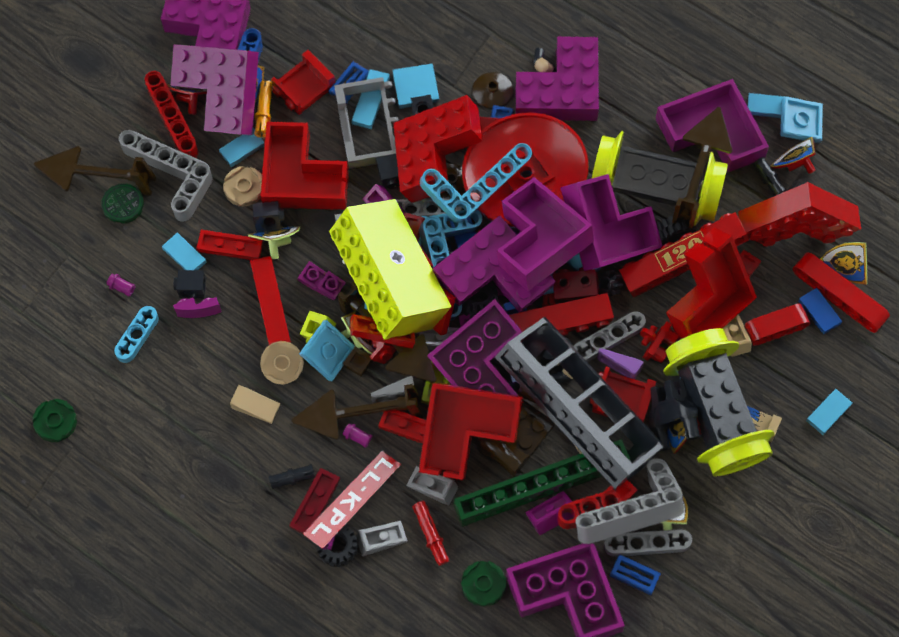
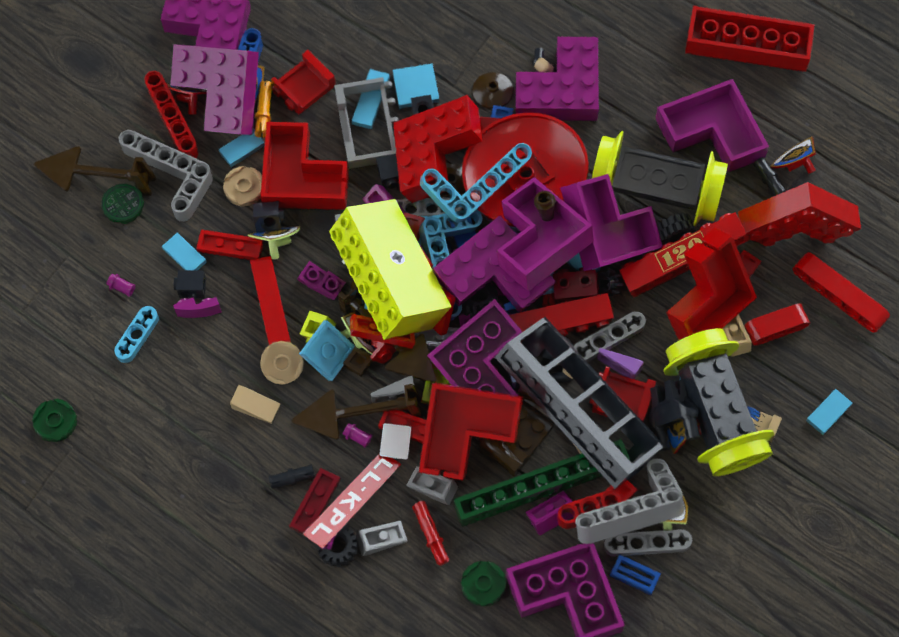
(345, 75): blue tile -> none
(395, 441): none -> white sticker
(545, 205): none -> dark brown cone
(664, 334): red hips -> none
(710, 134): dark brown piece -> none
(750, 38): none -> red brick
(764, 105): medium azure tile -> none
(801, 119): medium azure tile -> none
(820, 311): blue tile -> none
(849, 261): shield -> none

